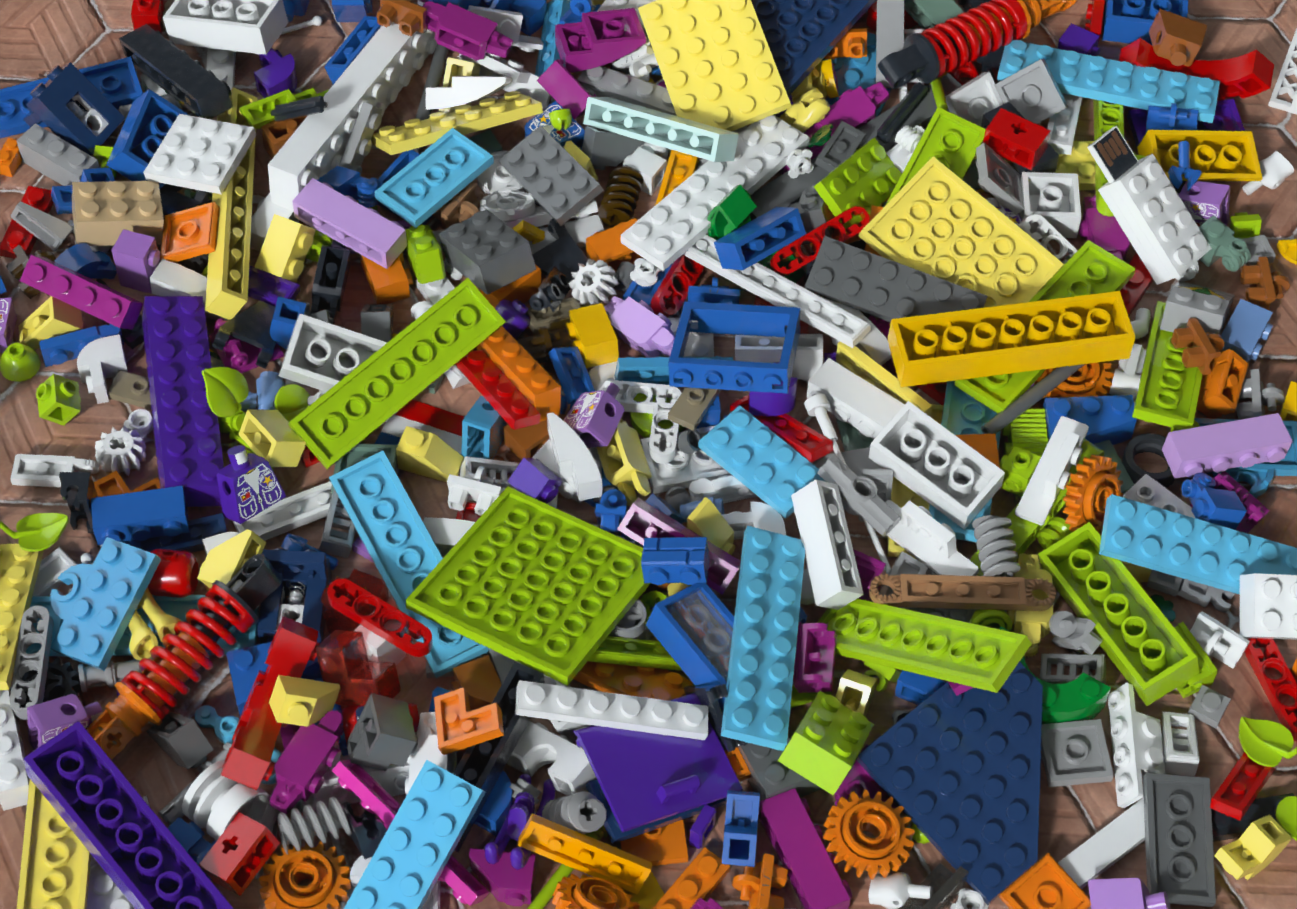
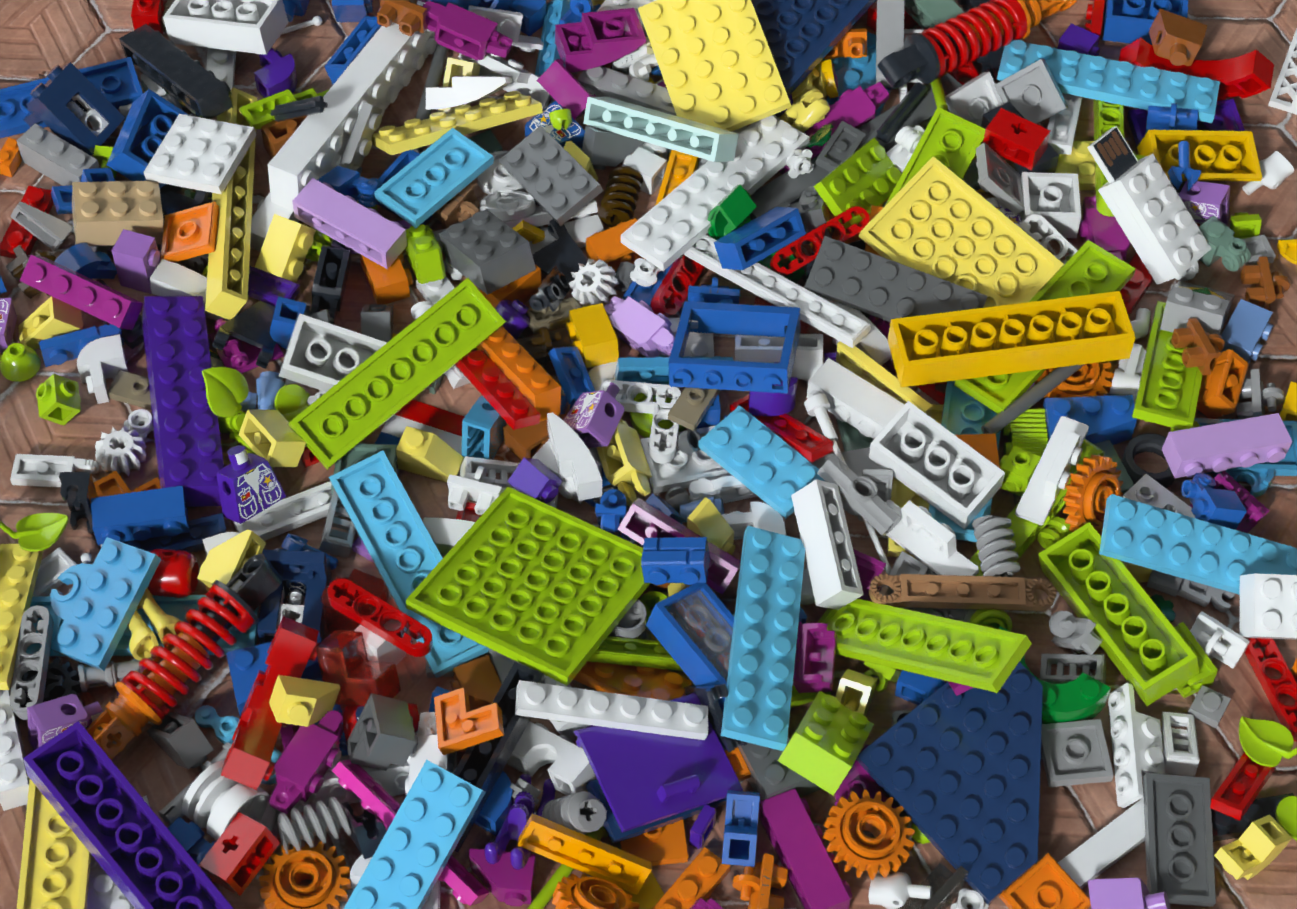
(1032, 623): light yellow hinge -> none

